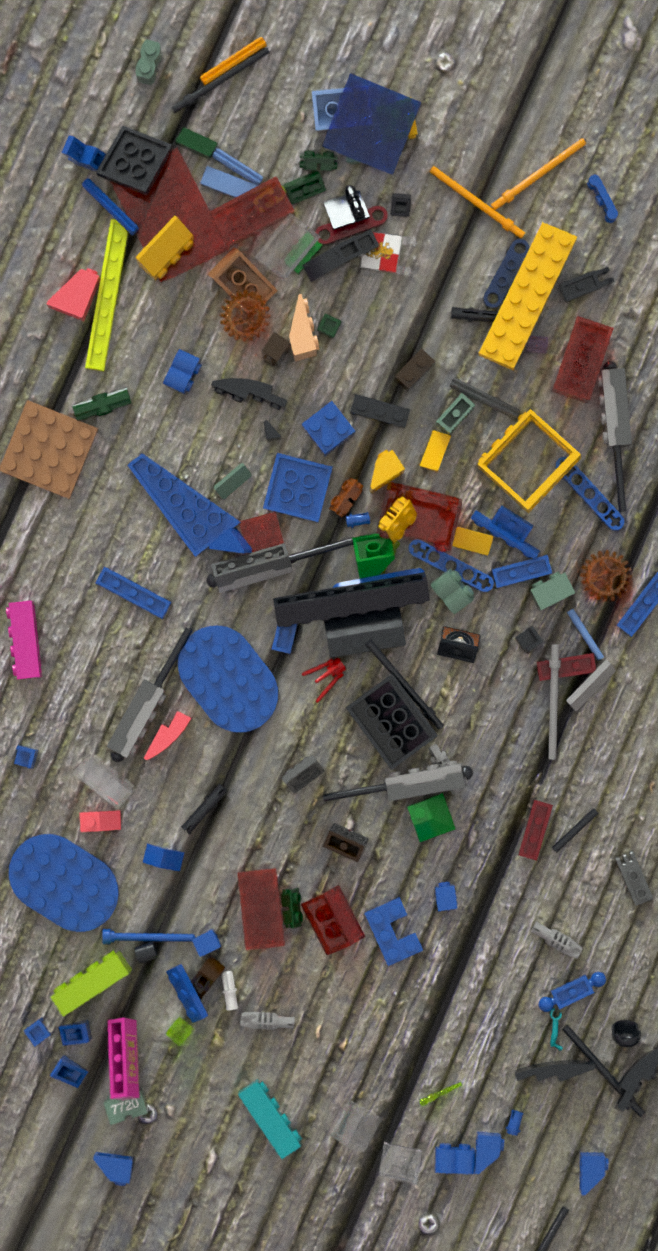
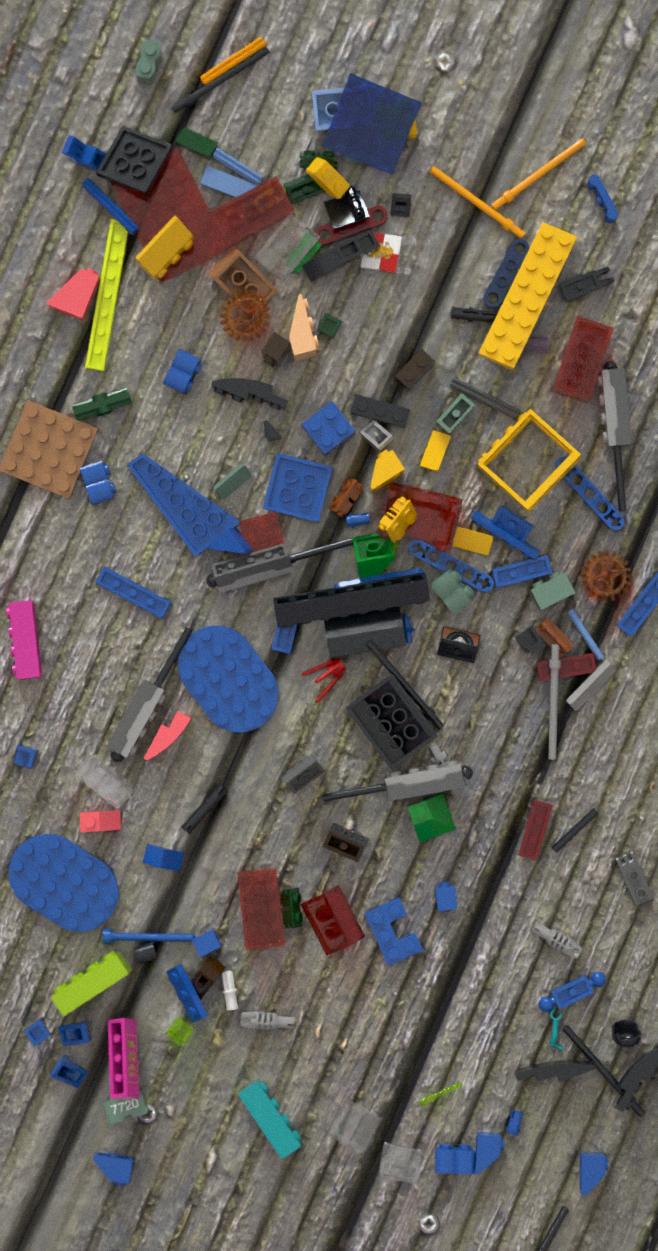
(97, 482): none -> blue brick
(327, 178): none -> yellow brick
(377, 436): none -> light grey slope
(407, 629): none -> blue helmet
(553, 635): none -> dark orange hinge

